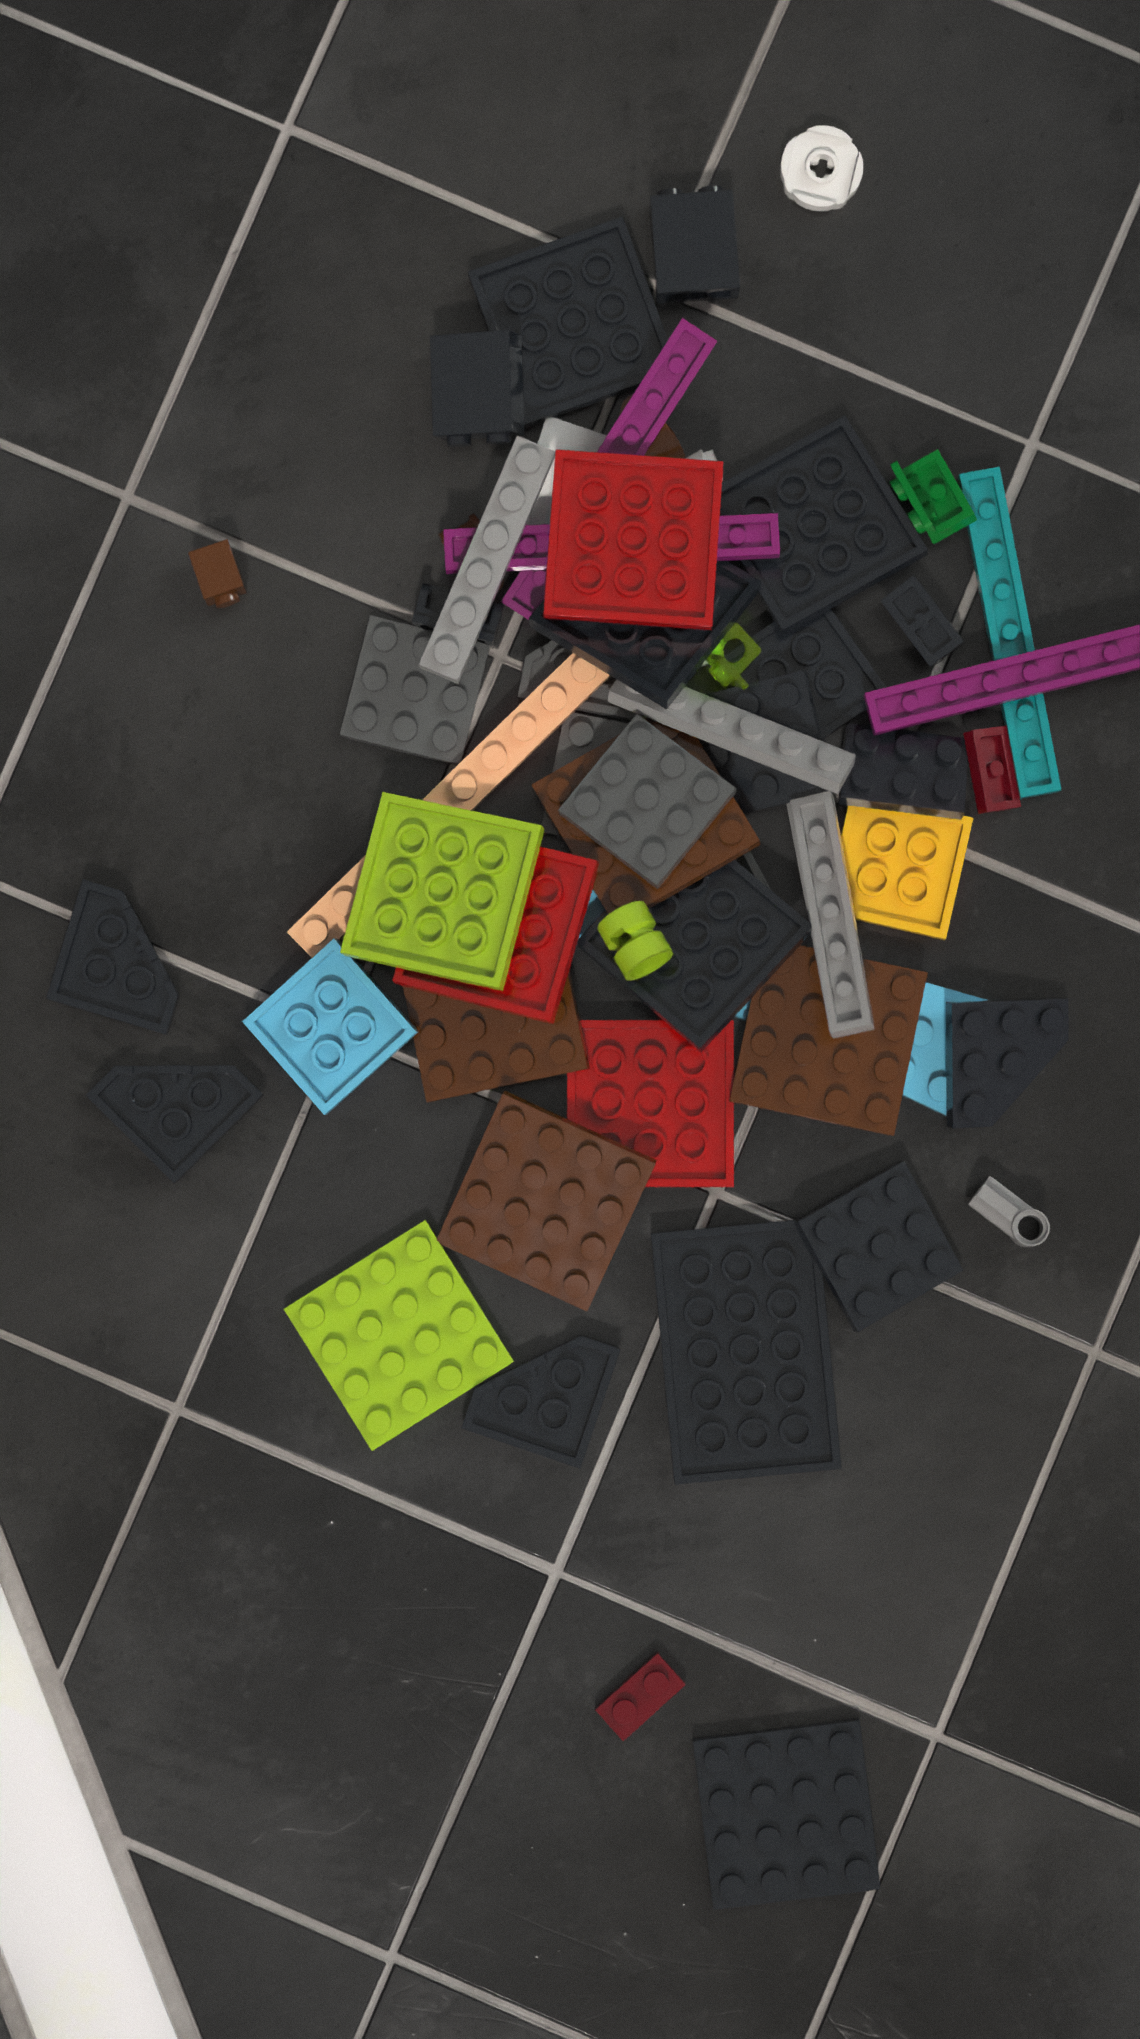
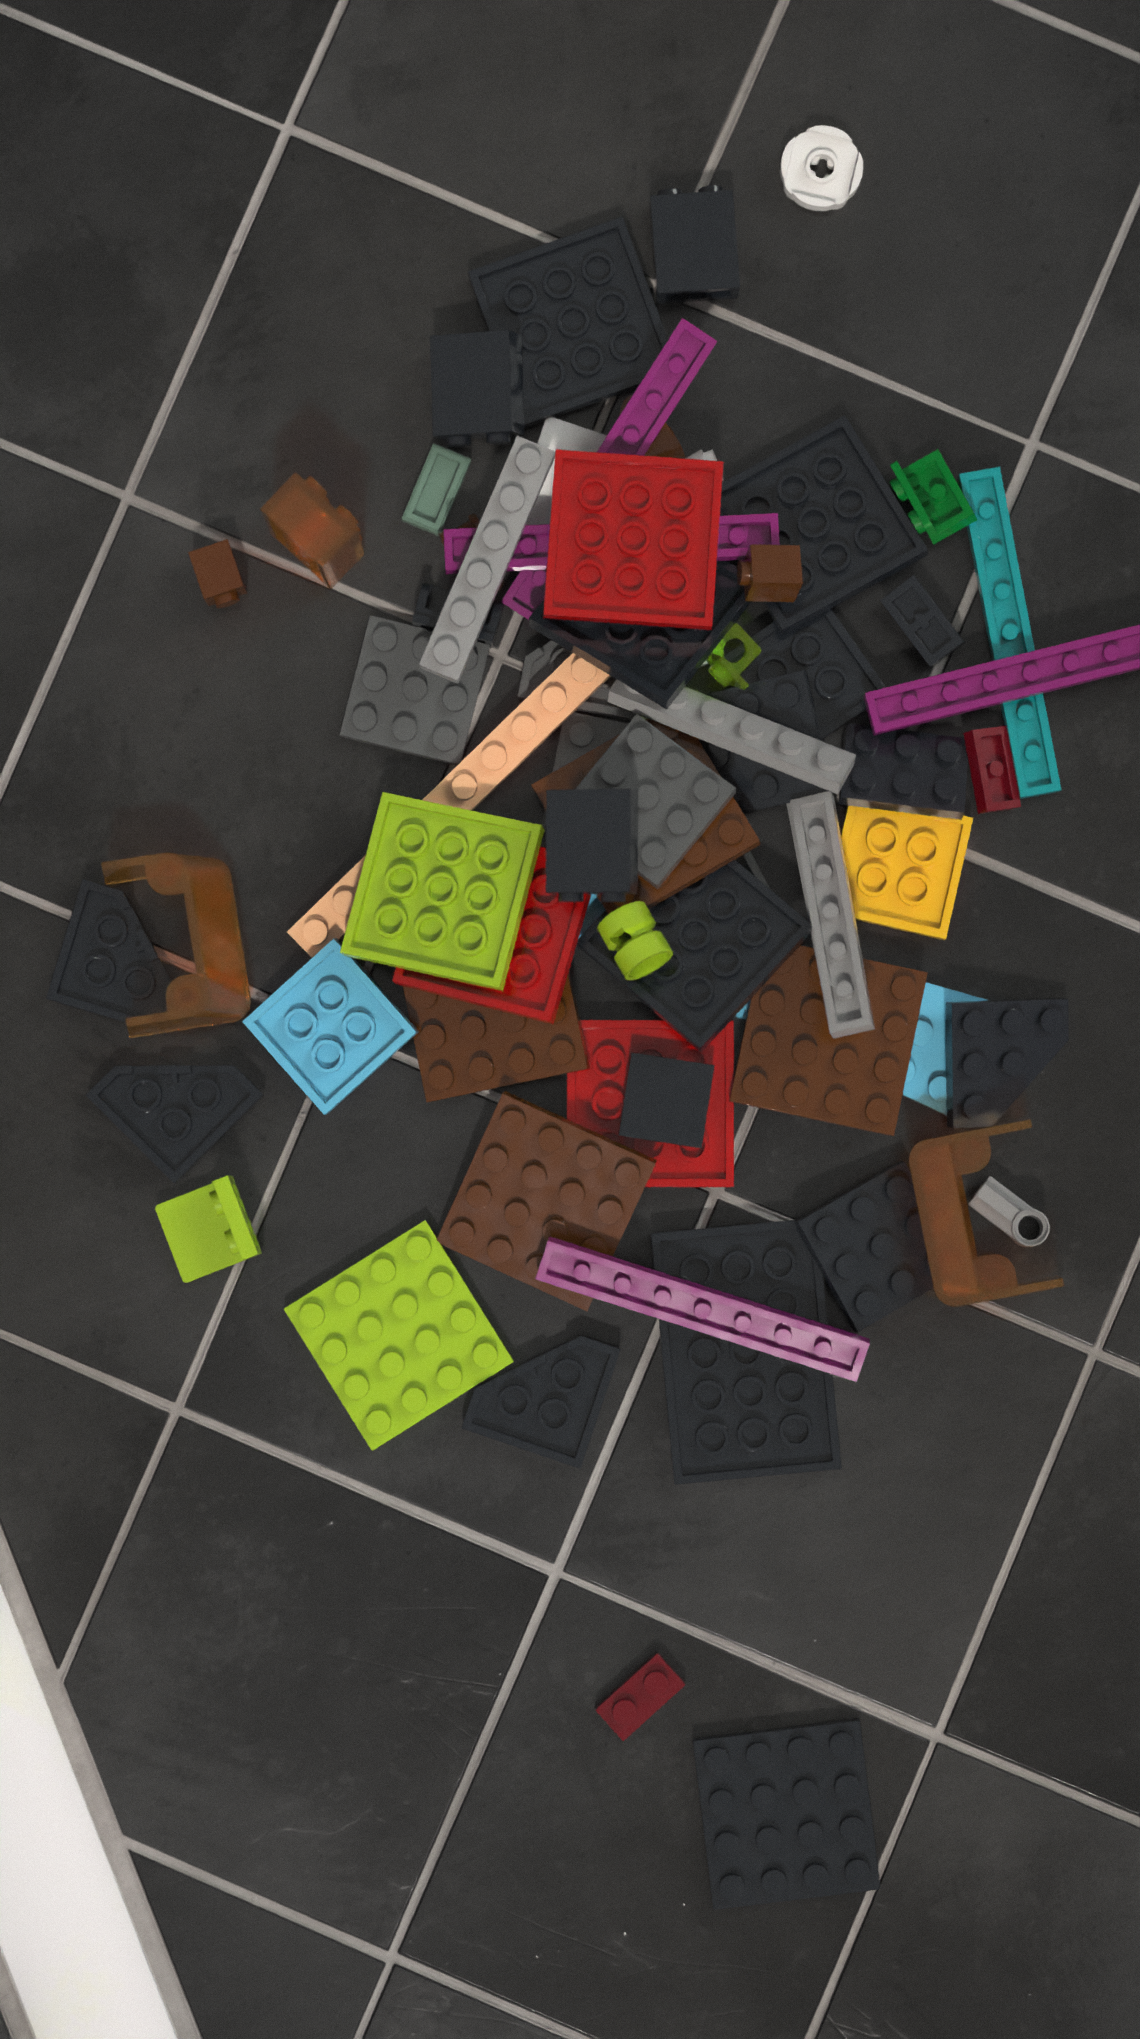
(208, 1229): none -> lime bracket
(220, 987): none -> clear orange windscreen
(313, 530): none -> clear orange brick
(436, 489): none -> sand green tile
(592, 844): none -> black brick
(666, 1100): none -> black tile
(702, 1309): none -> magenta plate
(771, 573): none -> reddish brown brick
(955, 1268): none -> clear orange windscreen

